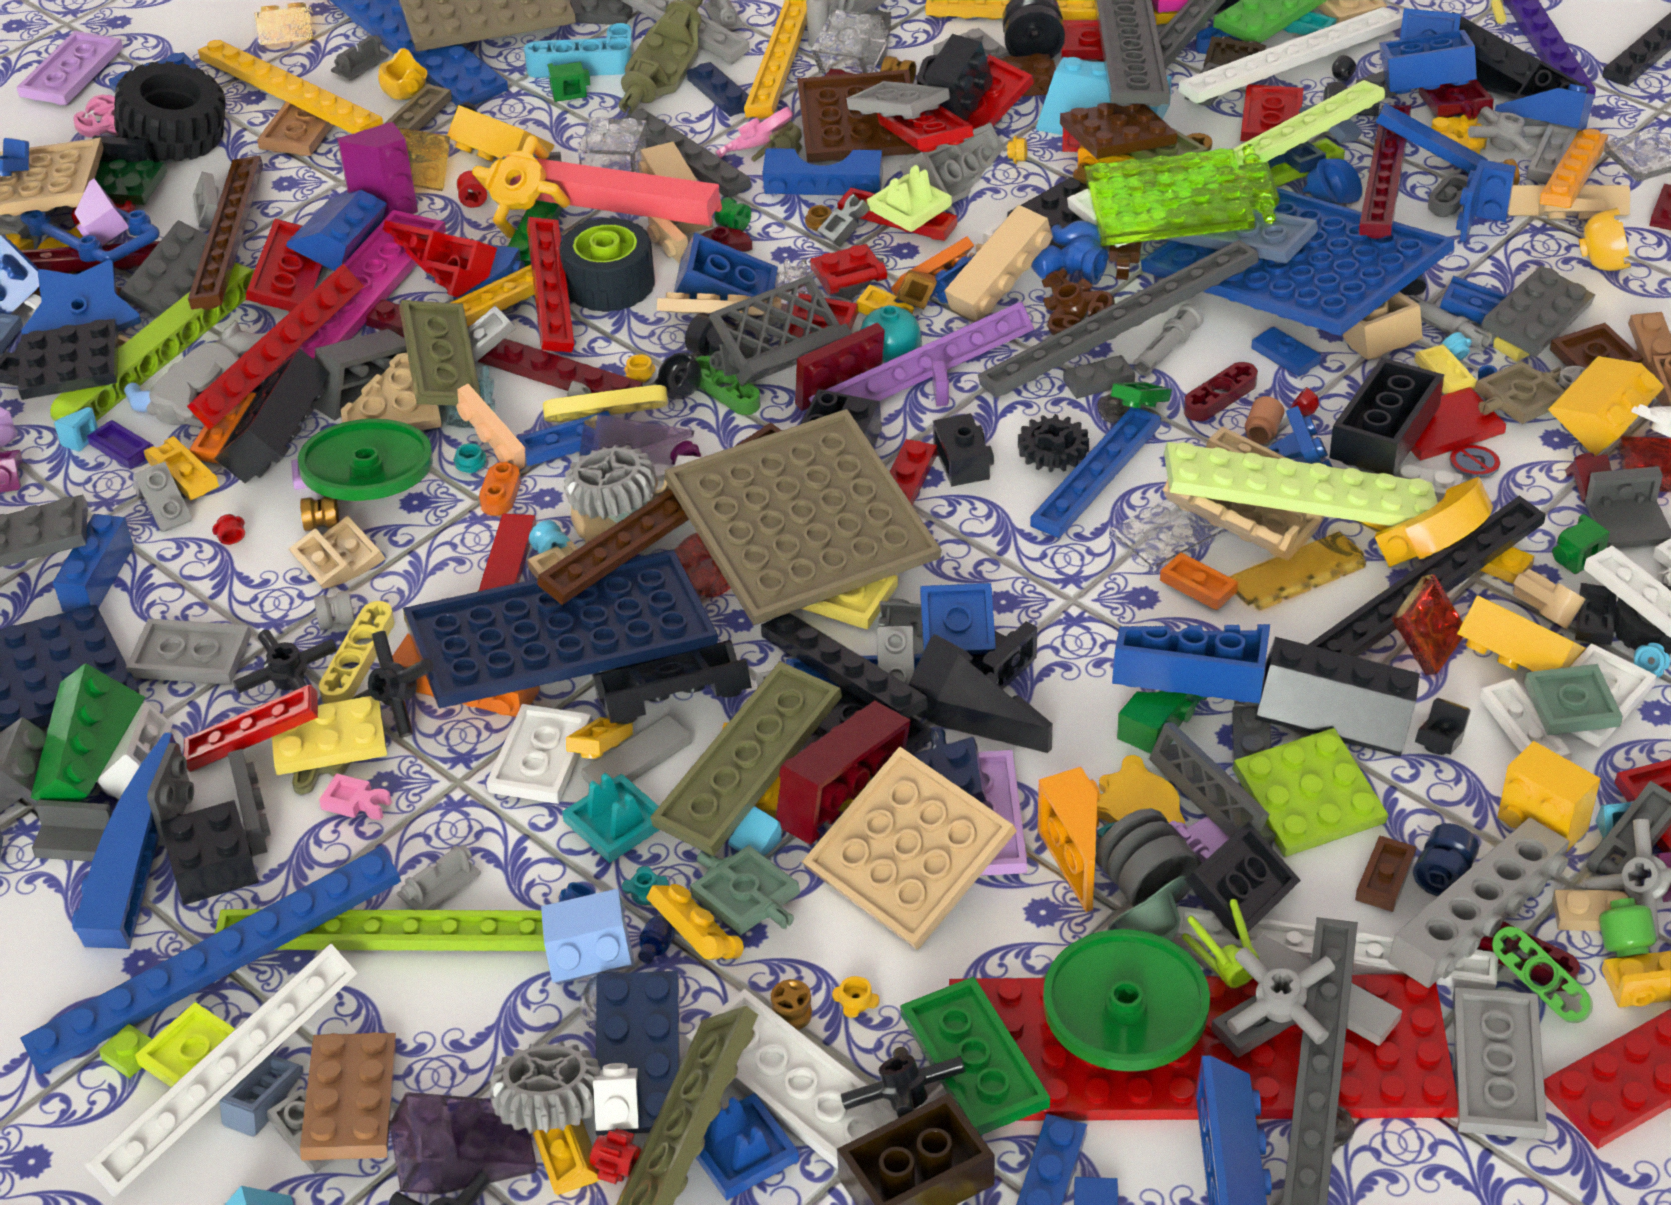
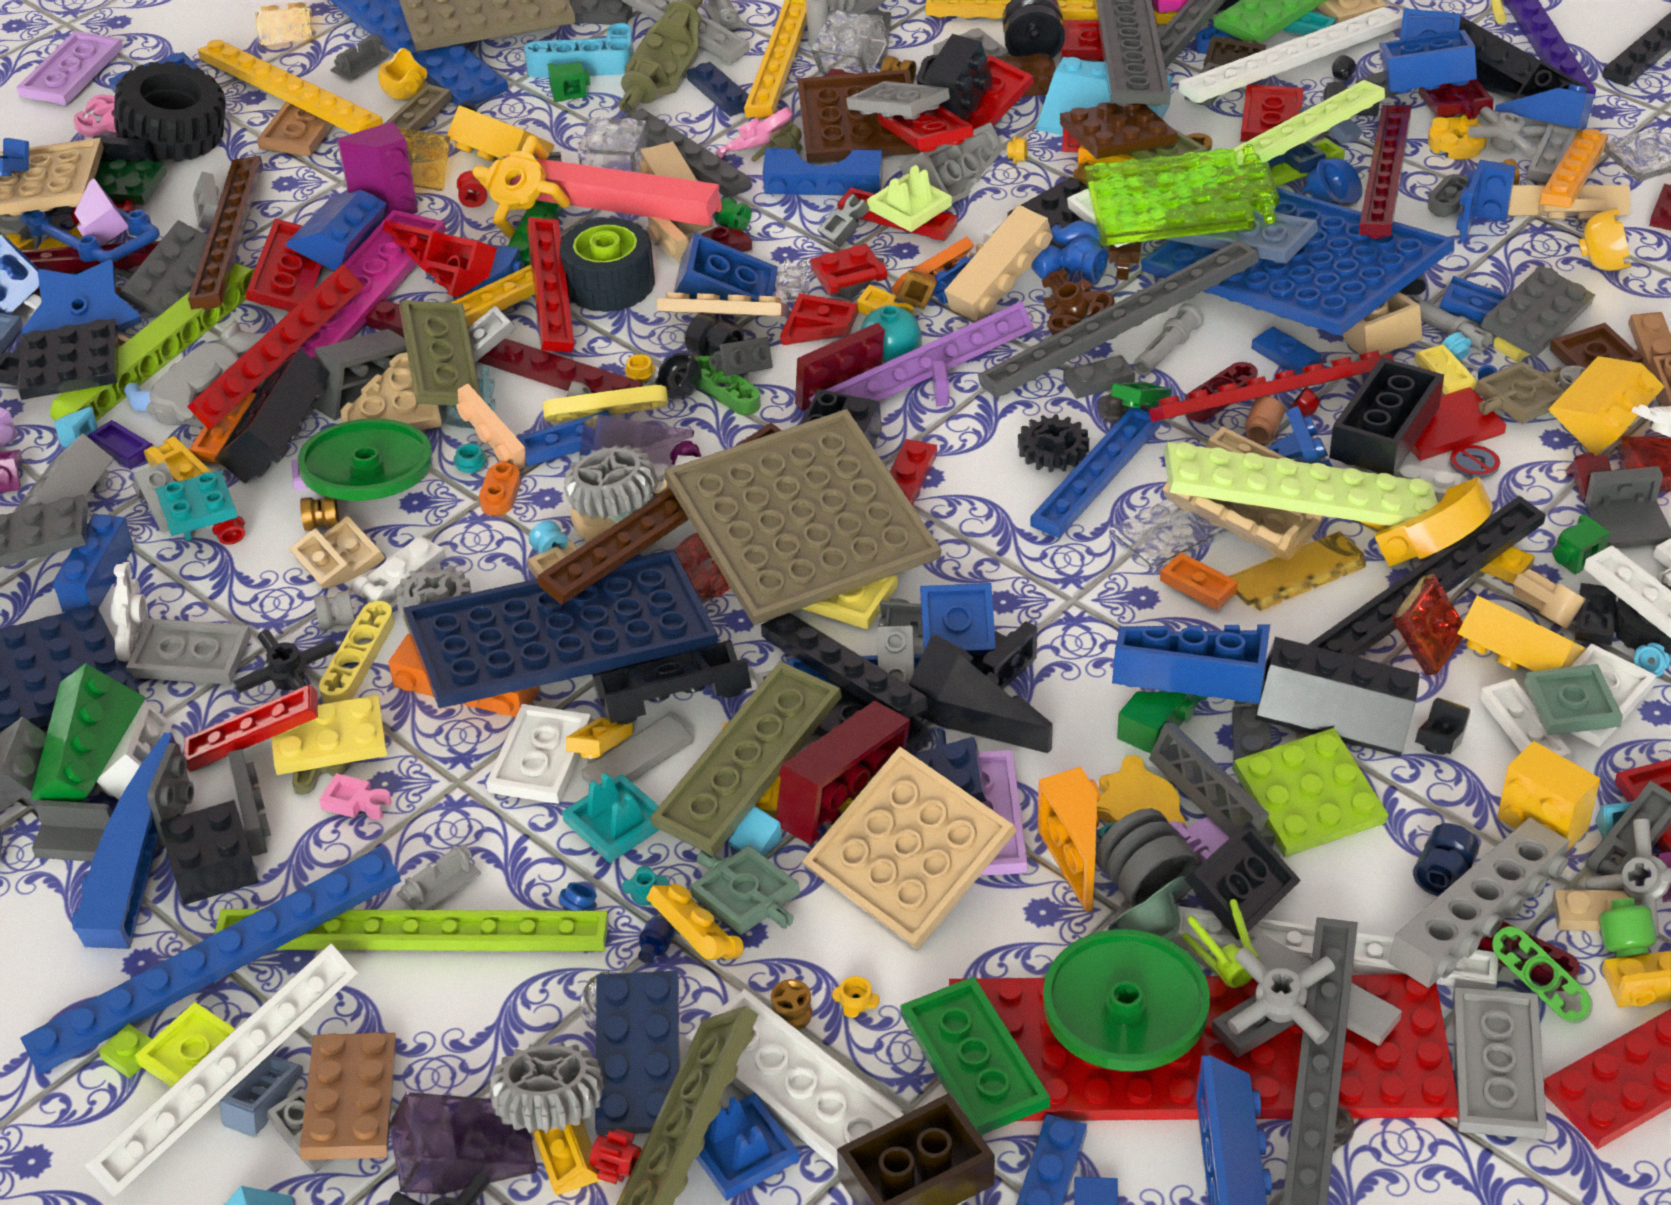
(70, 474): none -> light grey slope
(128, 612): none -> white animal
(196, 503): none -> teal plate
(384, 580): none -> white plate
(394, 682): black bar -> none
(431, 586): none -> light grey gear
(508, 551): red tile -> none
(586, 936): light blue slope -> none
(616, 1098): white bracket -> none
(785, 355): dark grey fence -> none
(817, 216): pearl gold plate -> none
(903, 1082): black bar -> none
(962, 449): black brick -> none
(1258, 387): none -> red plate
(1386, 873): reddish brown plate -> none
(1428, 138): blue tile -> none

